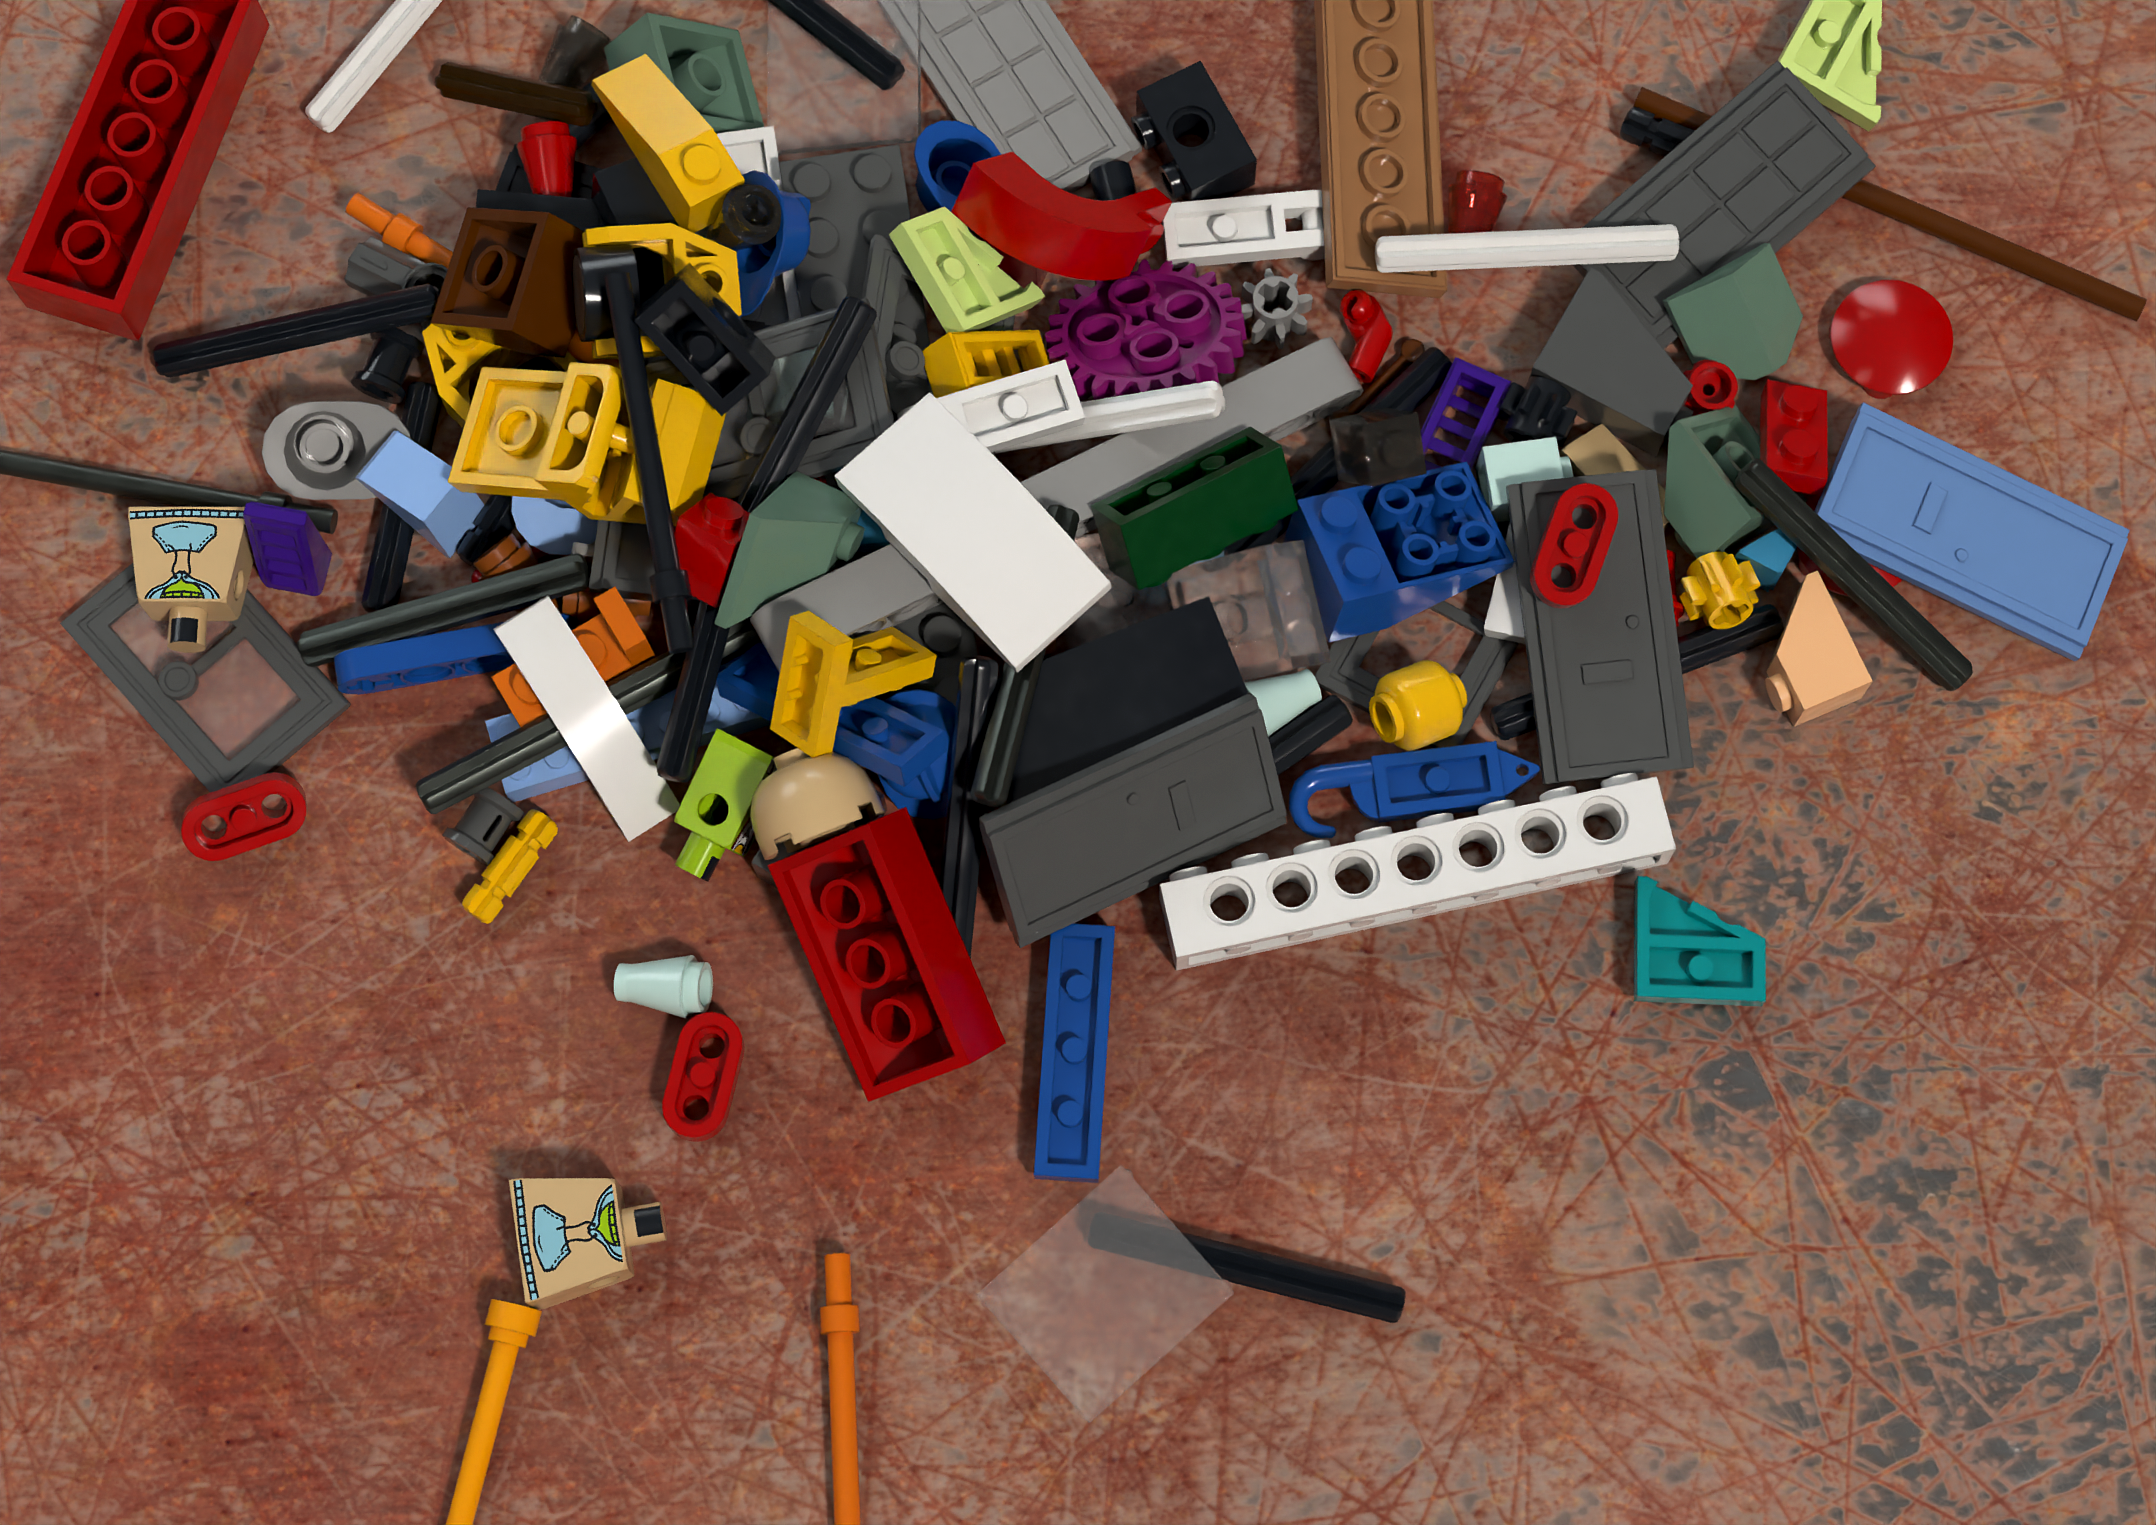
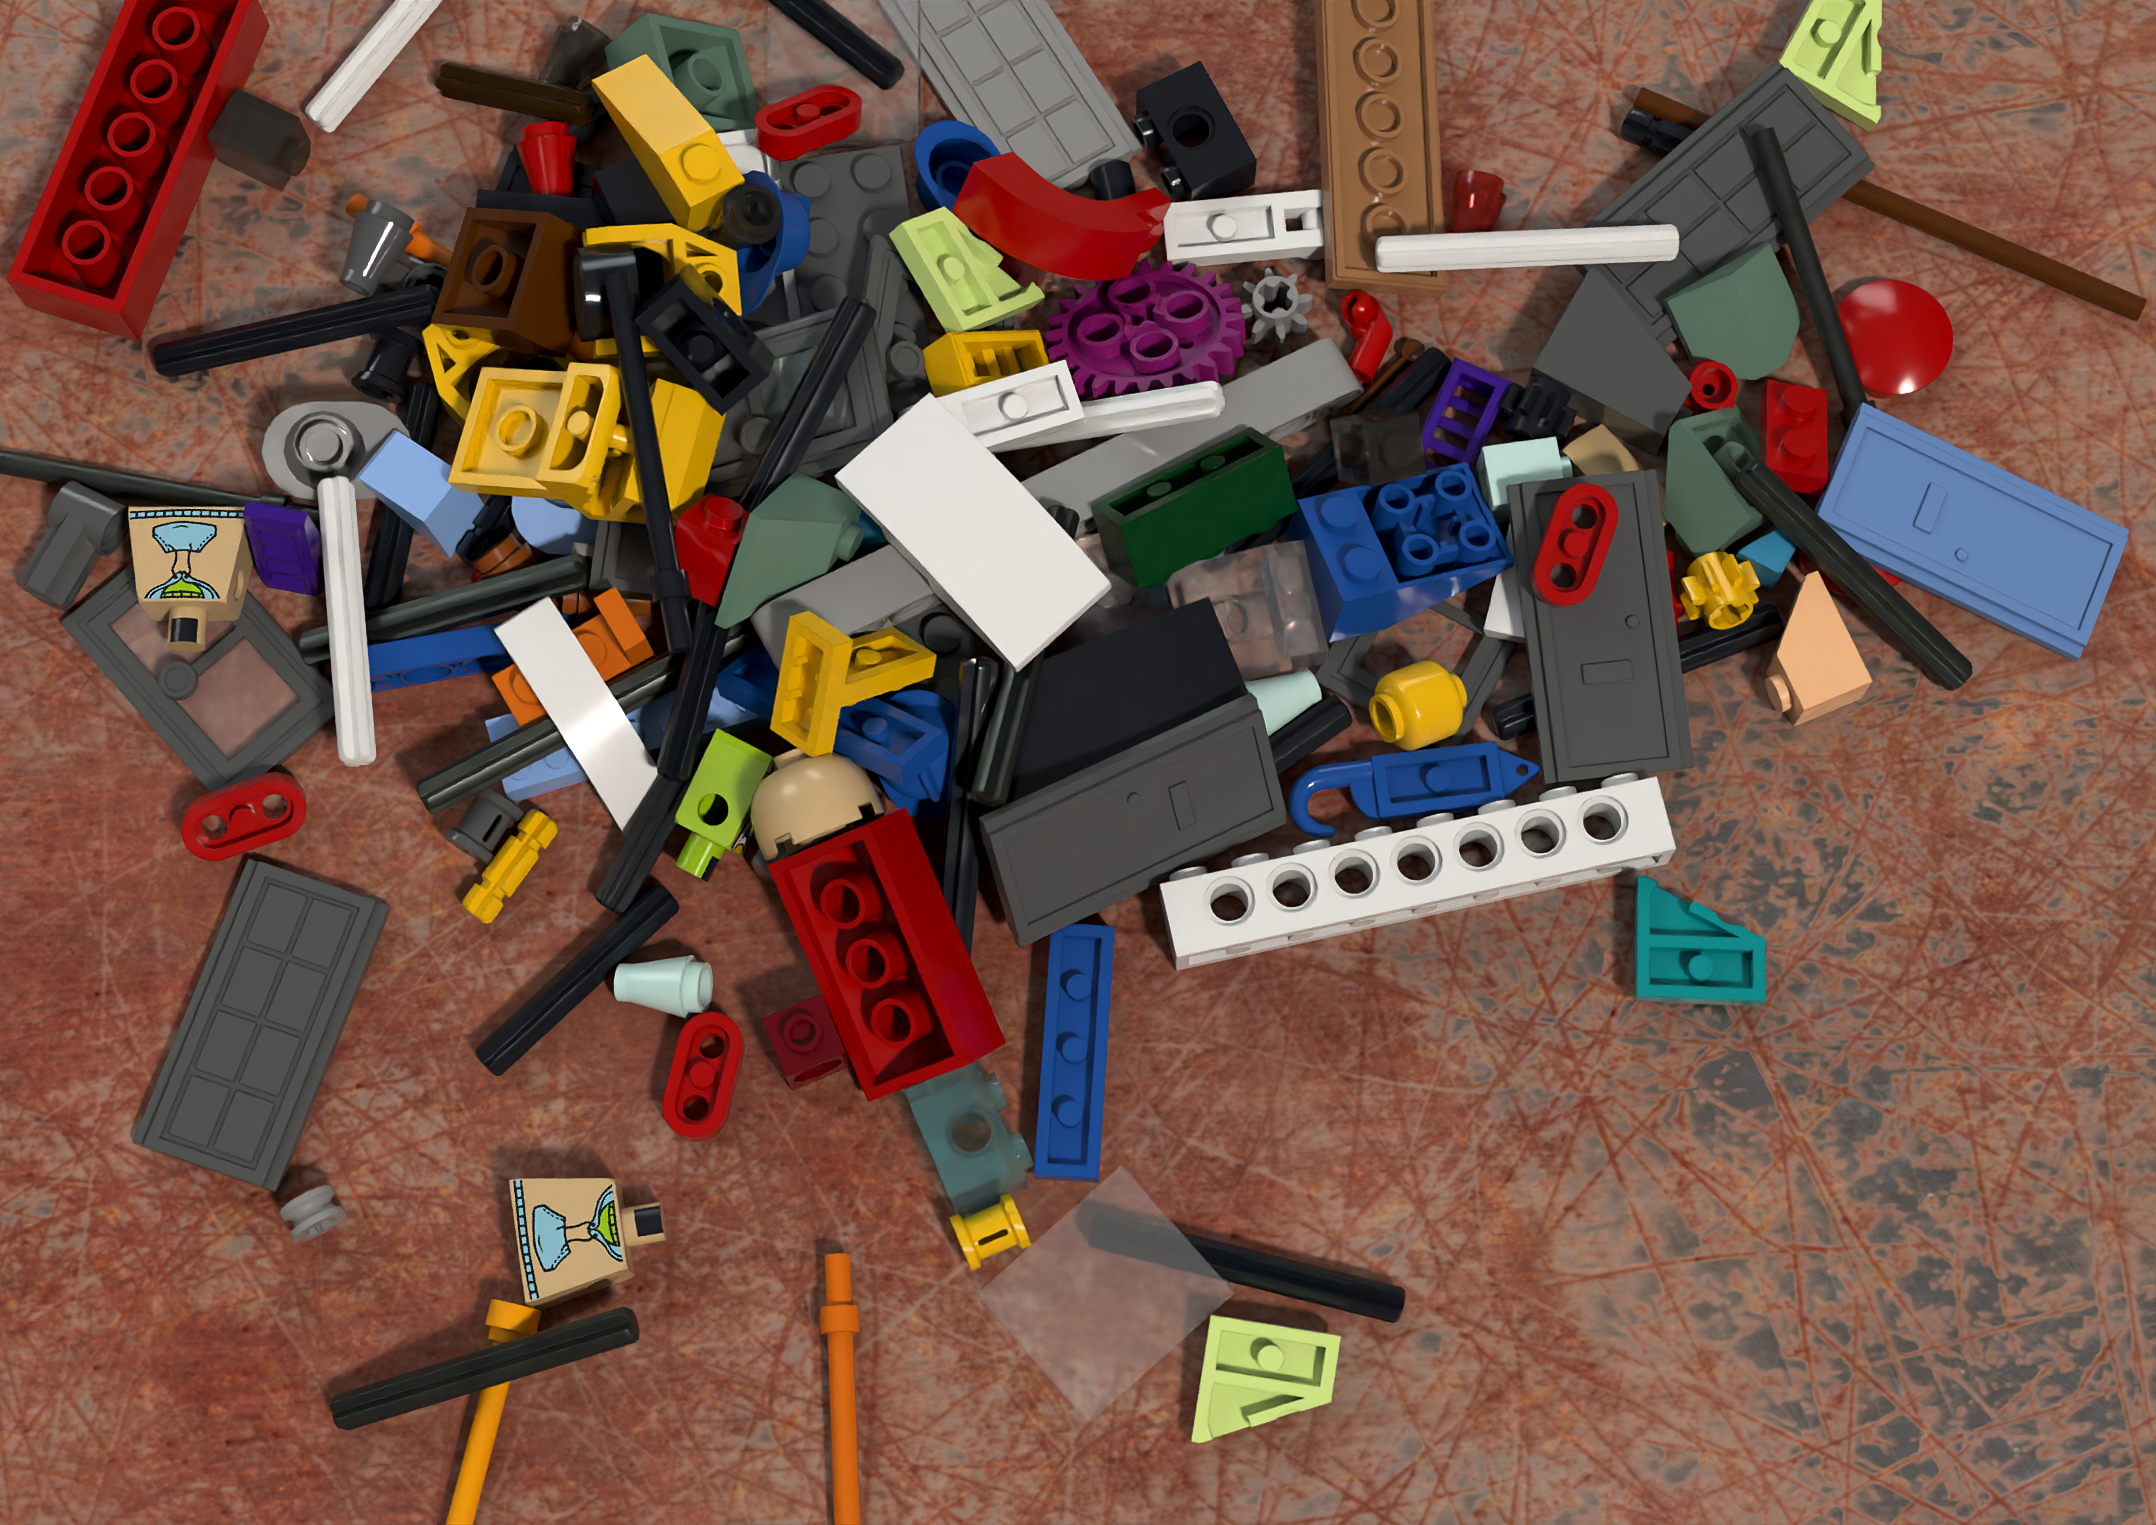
(80, 531): none -> dark grey piece
(260, 140): none -> clear smoke brick
(262, 1025): none -> dark grey piece
(312, 1213): none -> light grey bush
(346, 622): none -> white axle
(375, 245): none -> dark grey cone
(485, 1368): none -> pearl dark grey axle
(577, 979): none -> black axle
(644, 844): none -> black axle
(806, 1042): none -> dark red brick
(807, 121): none -> red plate
(977, 1176): none -> clear light blue brick
(990, 1231): none -> yellow bush
(1261, 1374): none -> yellowish green wing
(1810, 274): none -> pearl dark grey bar

